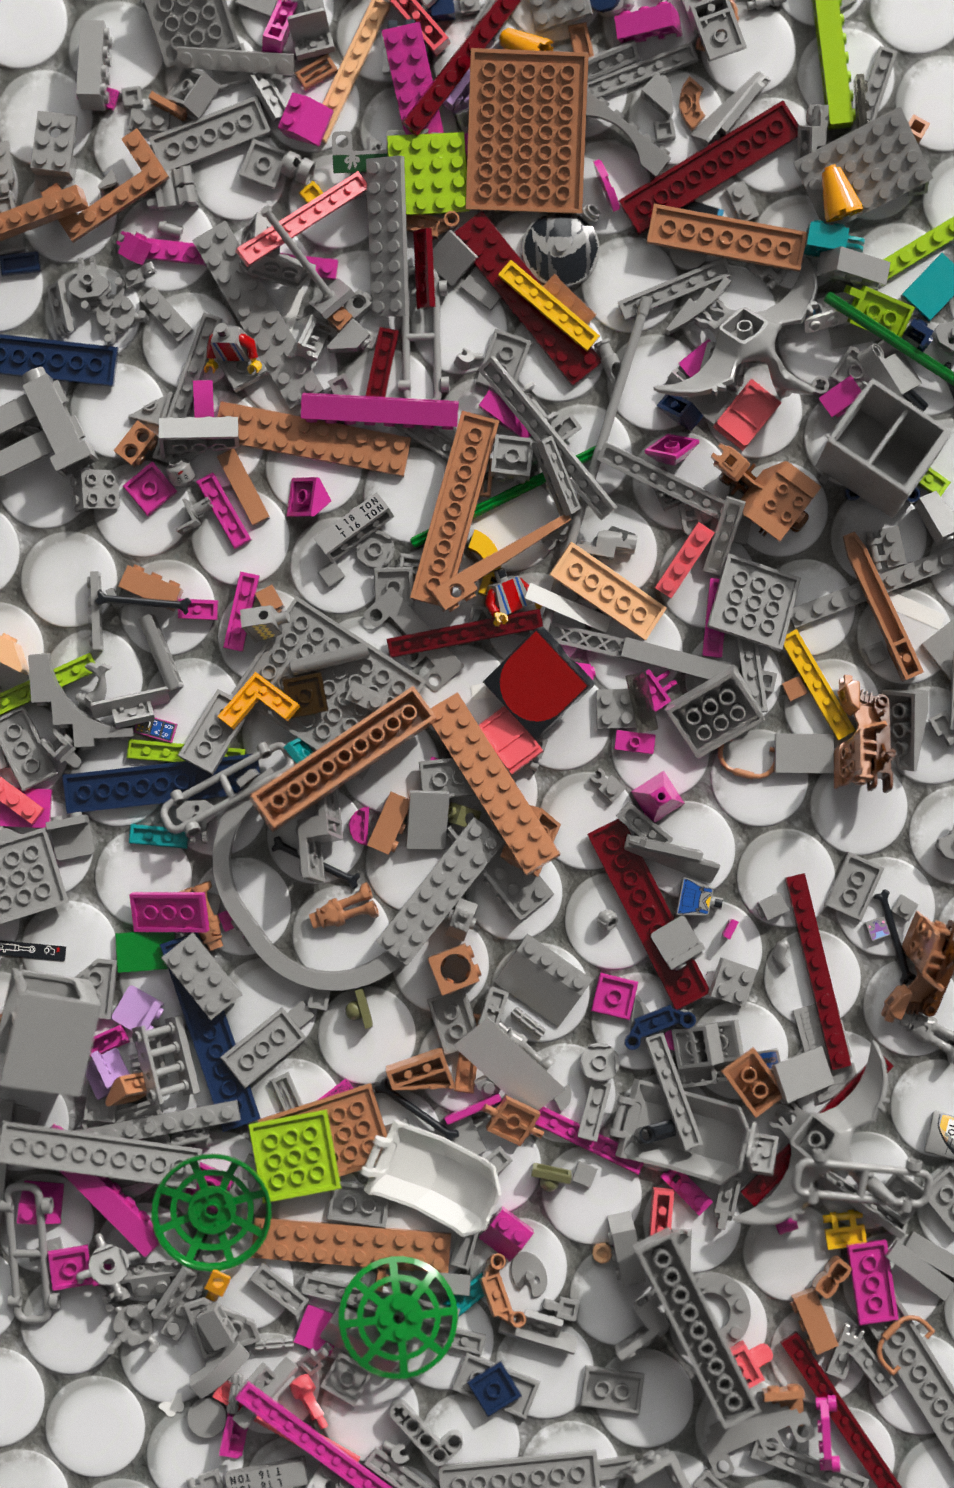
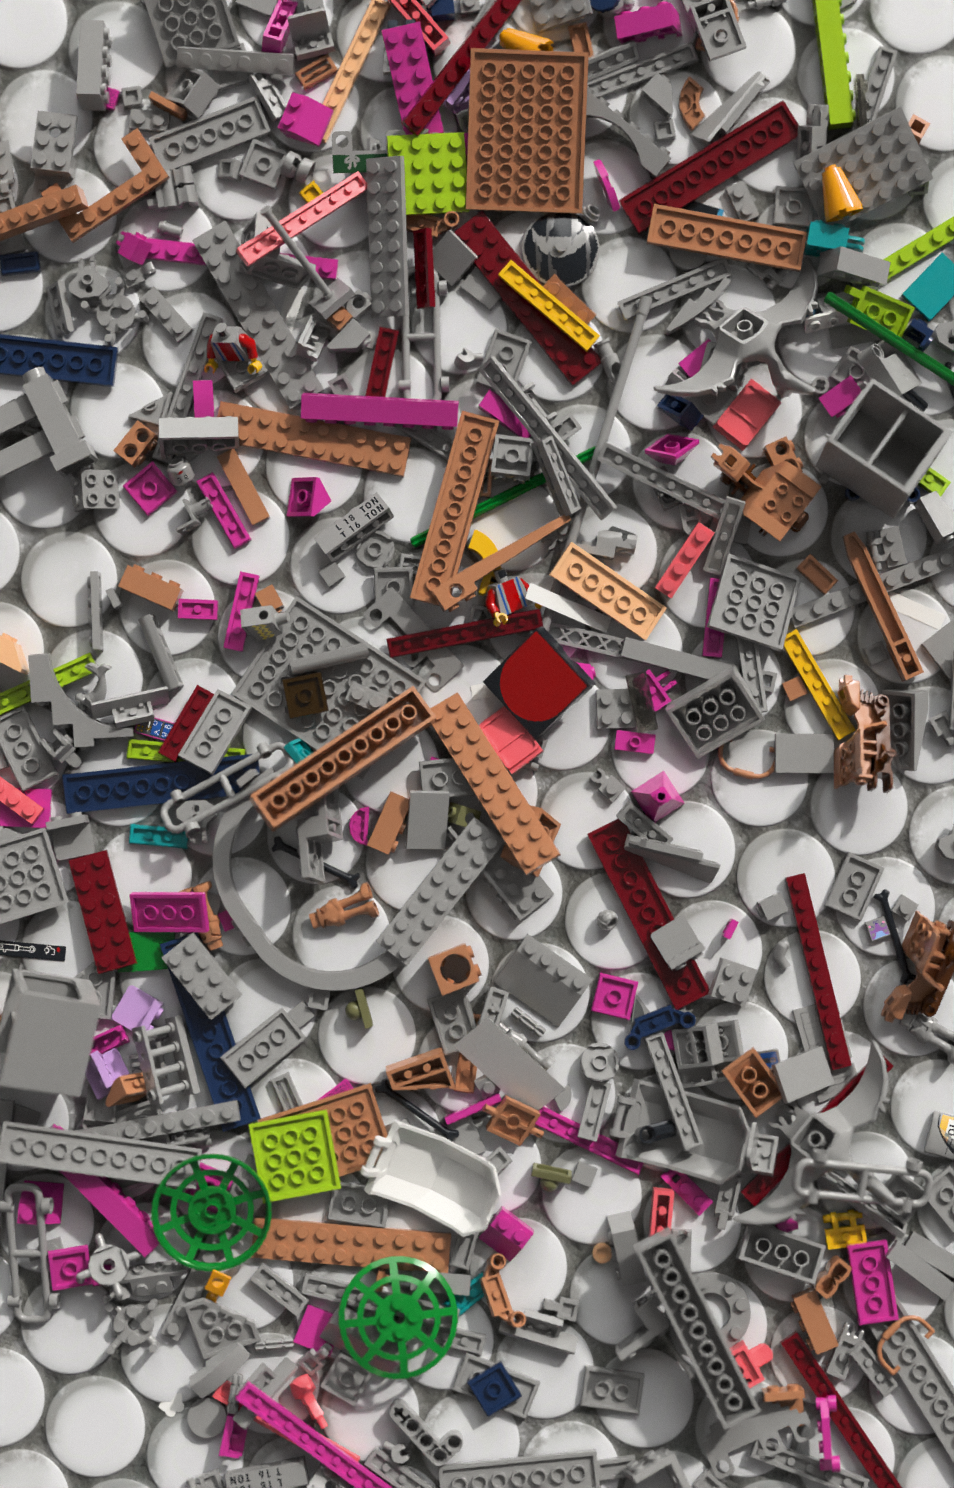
(102, 912): none -> dark red plate
(103, 598): black piece -> none
(108, 184): light grey slope -> none
(175, 1293): light grey tile -> none
(185, 723): none -> dark red plate
(216, 1326): light grey hinge -> none
(229, 169): none -> light grey slope
(254, 690): light orange plate -> none
(461, 919): light grey hinge -> none
(527, 1267): light grey piece -> none
(696, 898): torso -> none
(781, 1253): none -> light grey slope
(789, 456): none -> nougat brick
(792, 207): none -> light grey tile
(817, 574): none -> nougat tile

